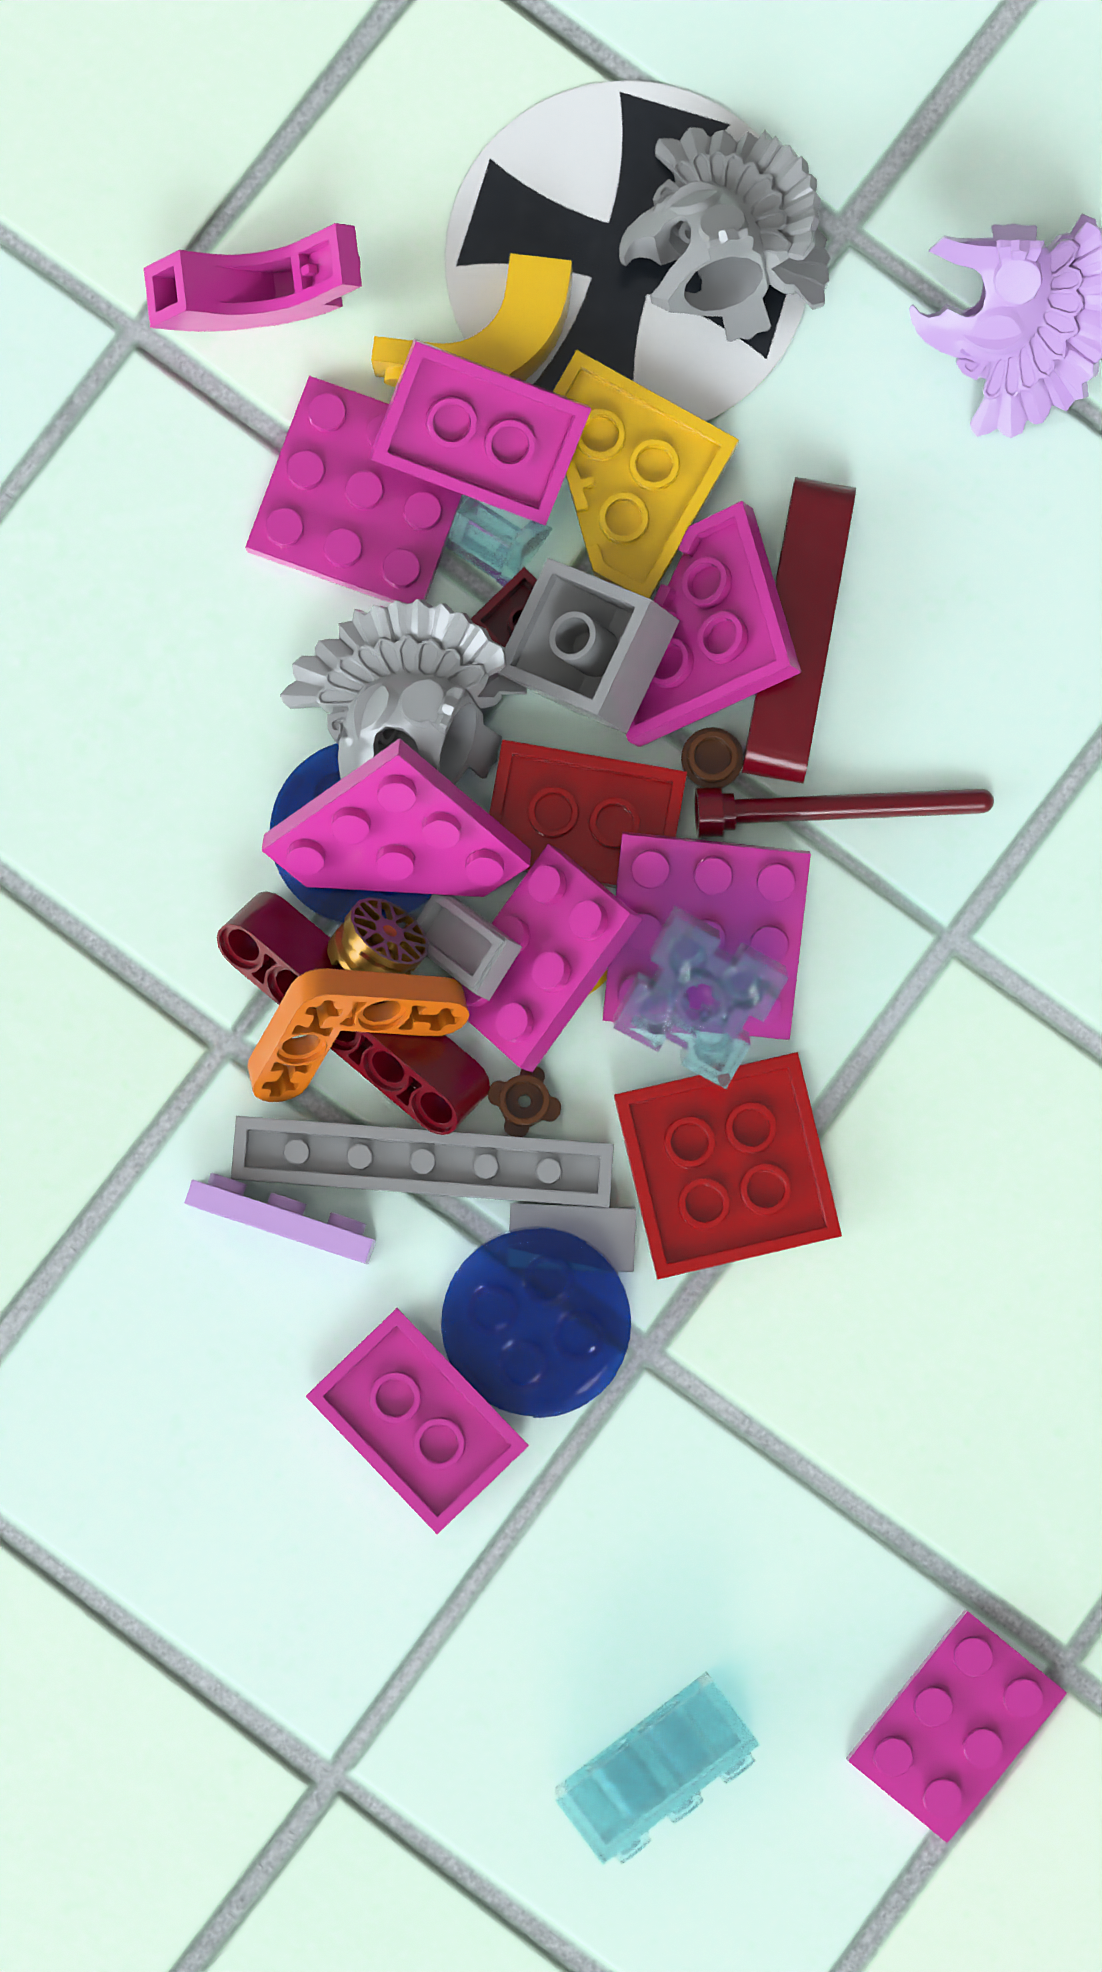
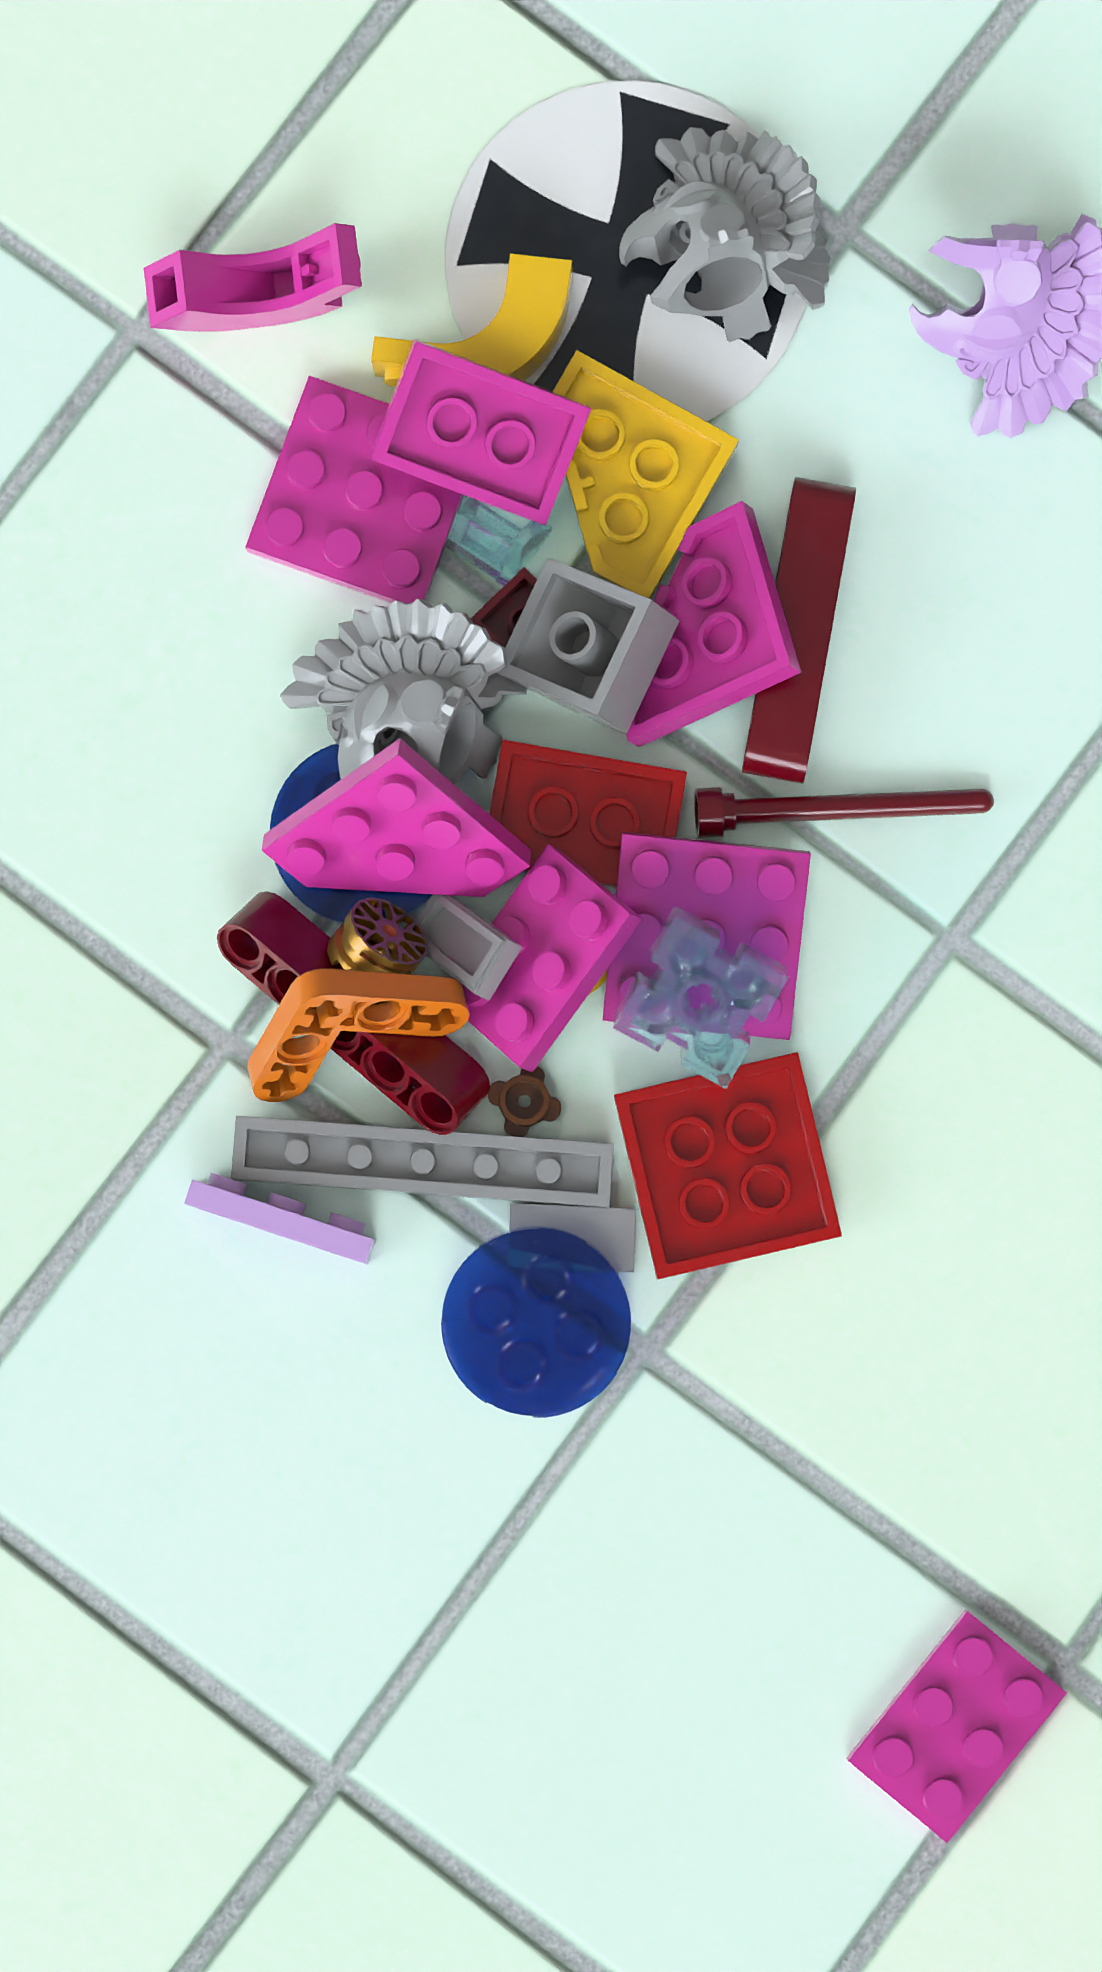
(417, 1421): dark pink plate -> none
(657, 1770): clear light blue brick -> none
(712, 758): reddish brown plate -> none

